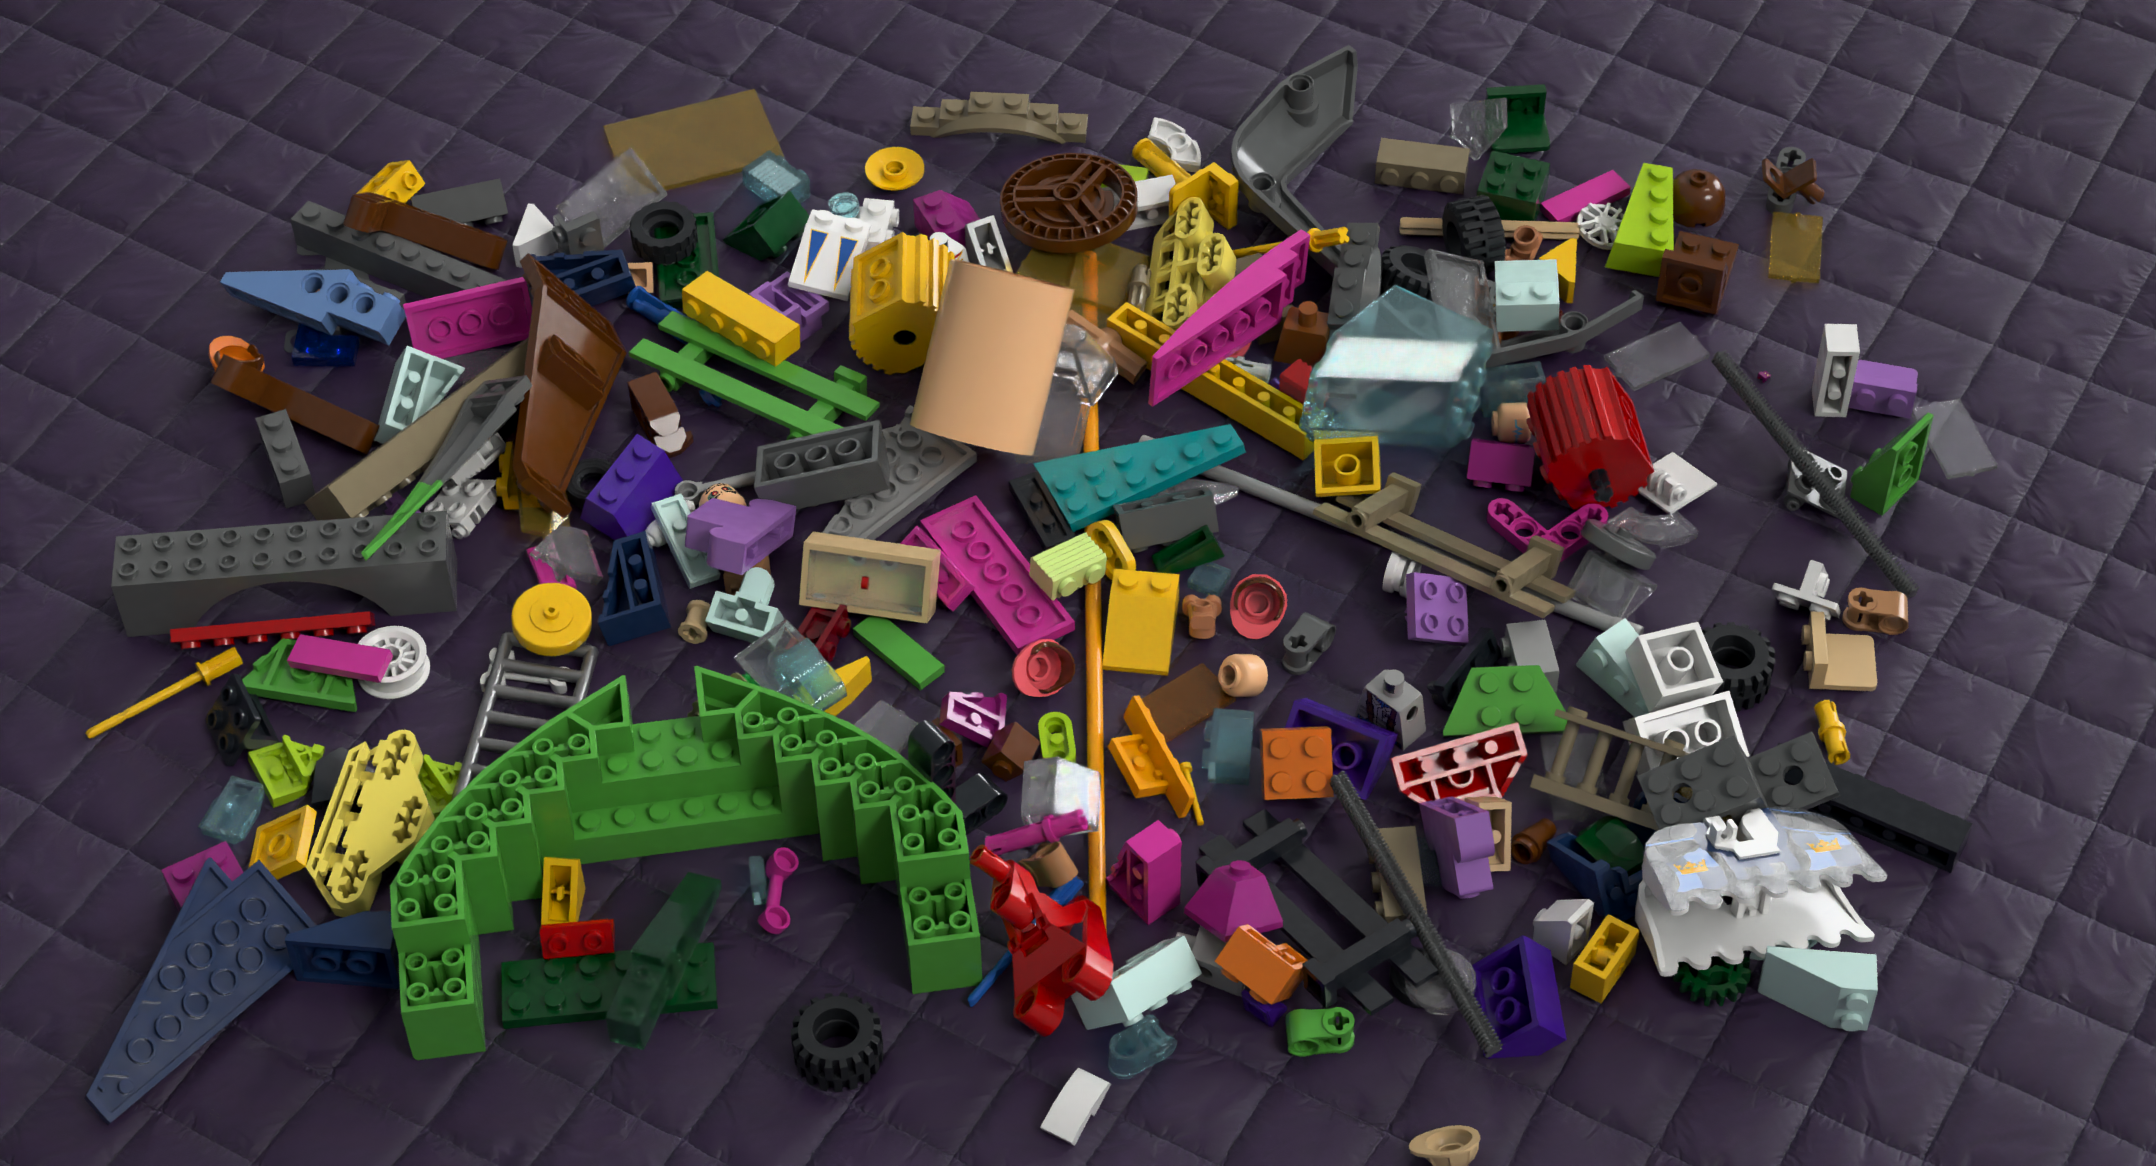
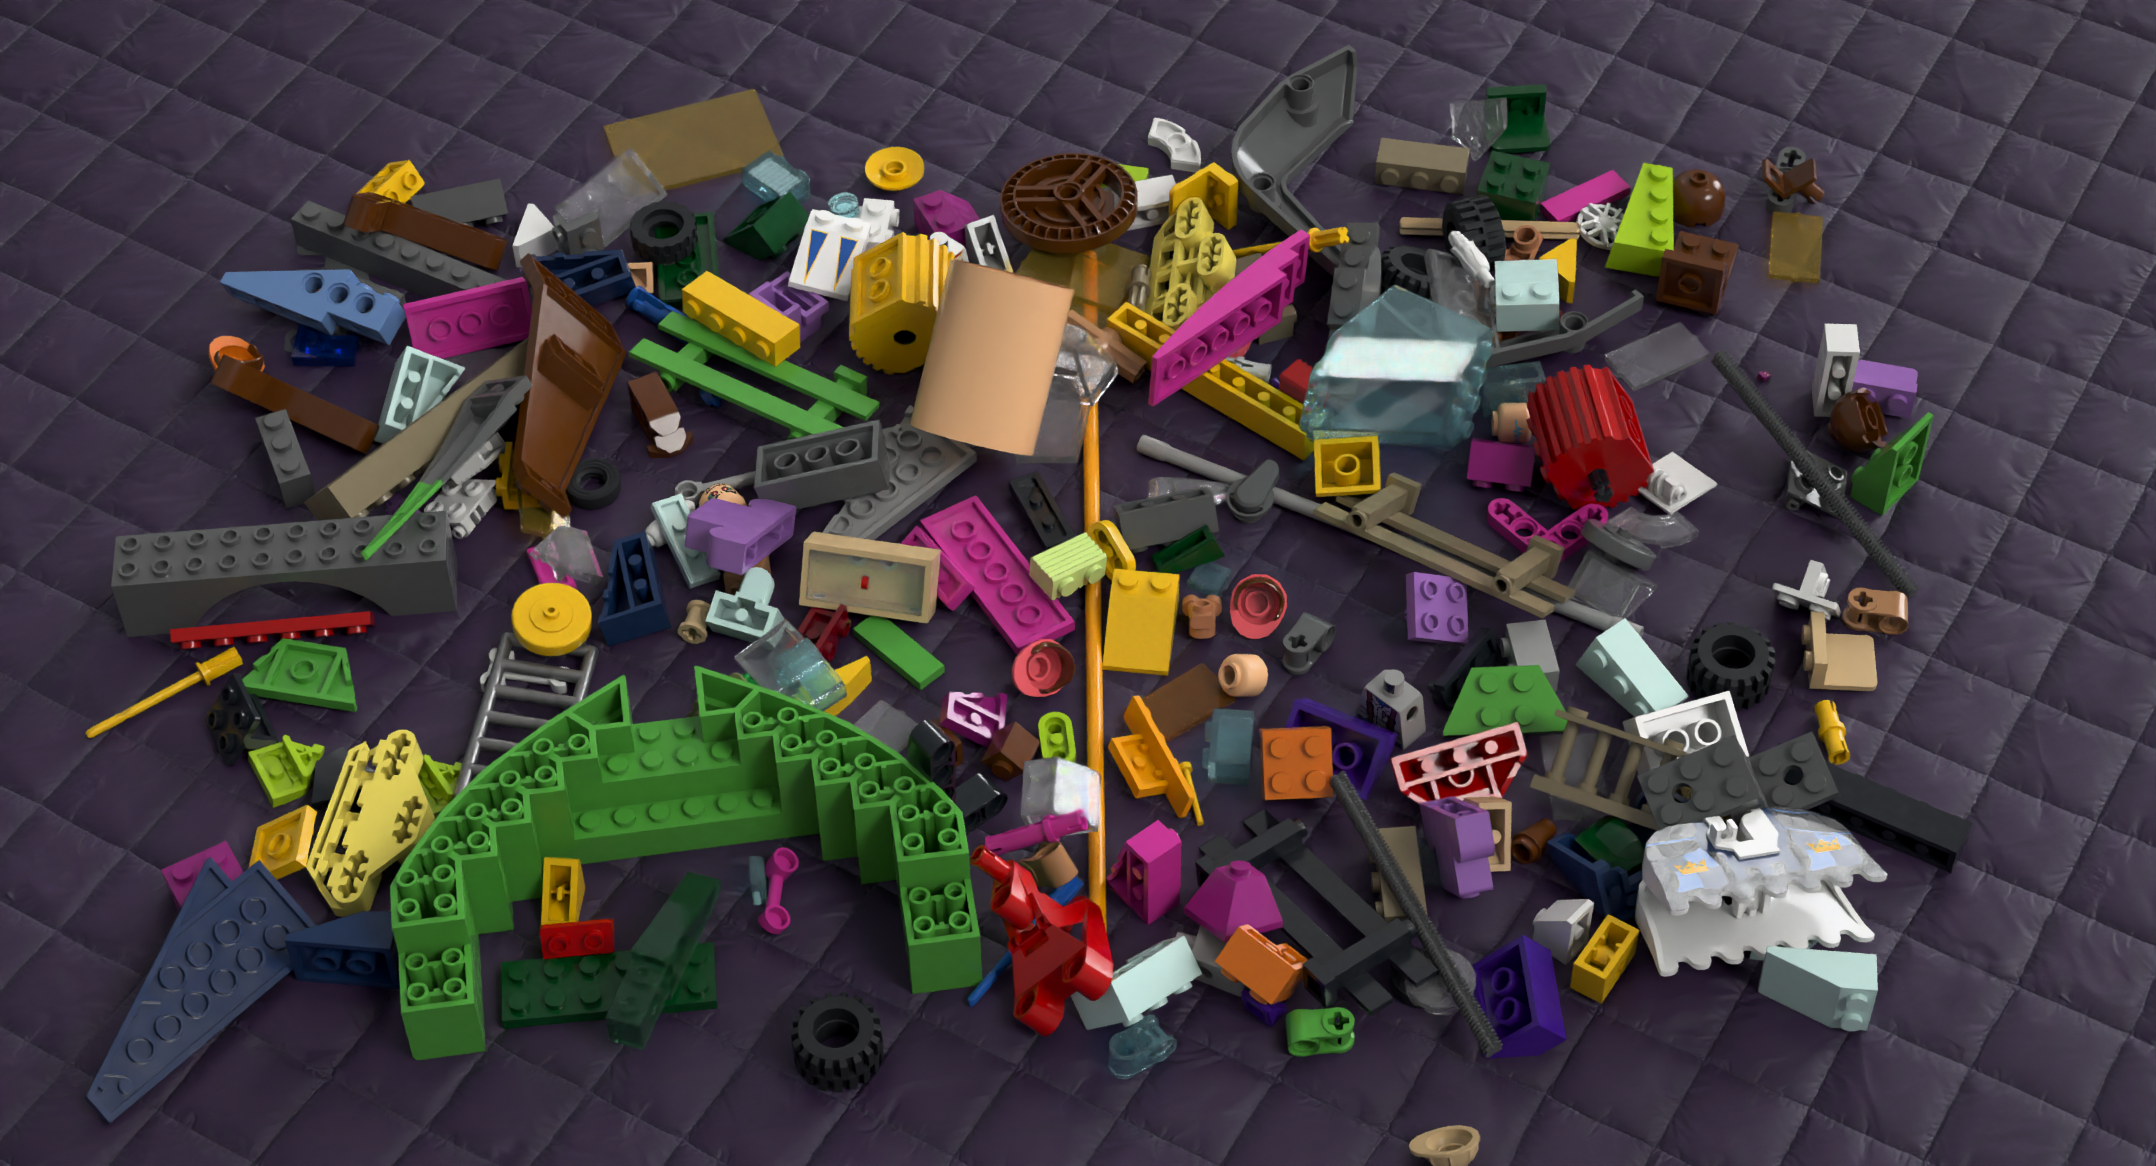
(234, 811): clear light blue slope -> none
(340, 658): dark pink tile -> none
(408, 666): white wheel -> none
(625, 493): dark purple slope -> none
(999, 114): dark tan piece -> none
(1074, 1105): white slope -> none
(1096, 480): teal wing -> none
(1157, 161): yellow piece -> none
(1254, 493): none -> dark grey piece
(1303, 335): dark orange torso -> none
(1396, 573): white wheel -> none
(1471, 258): none -> white piece
(1673, 666): white brick -> none
(1716, 982): dark green gear -> none
(1857, 422): none -> reddish brown cylinder
(1956, 440): clear piece -> none

